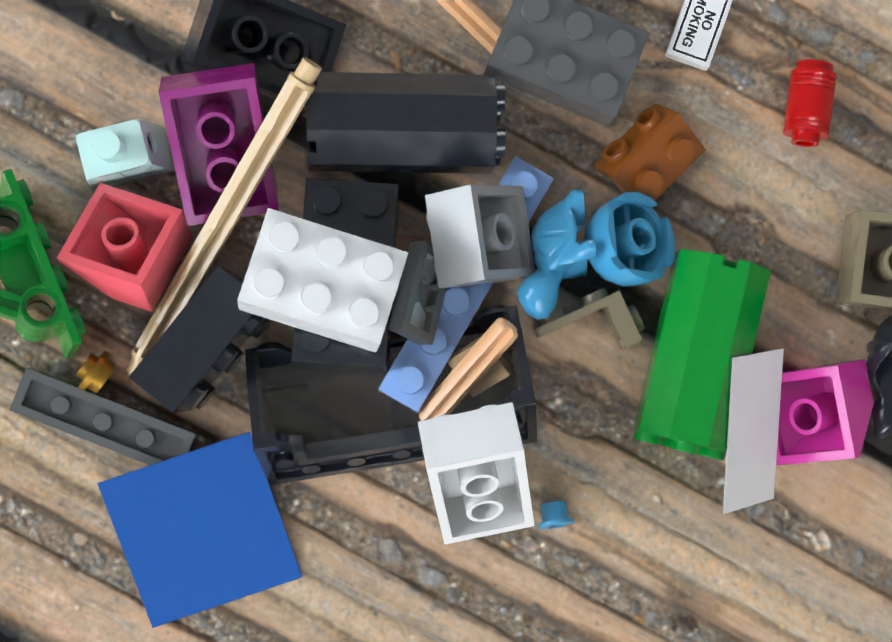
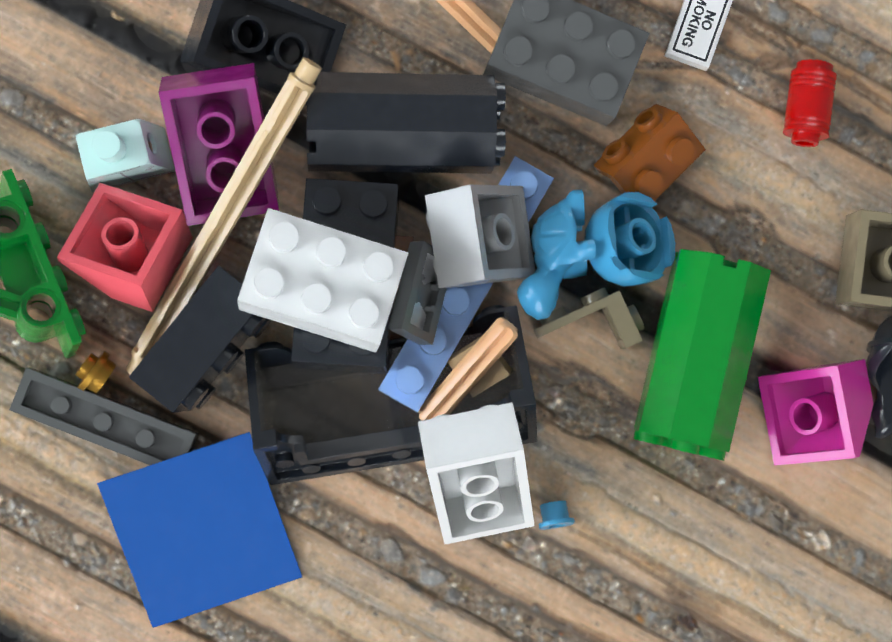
(753, 429): white sticker -> none

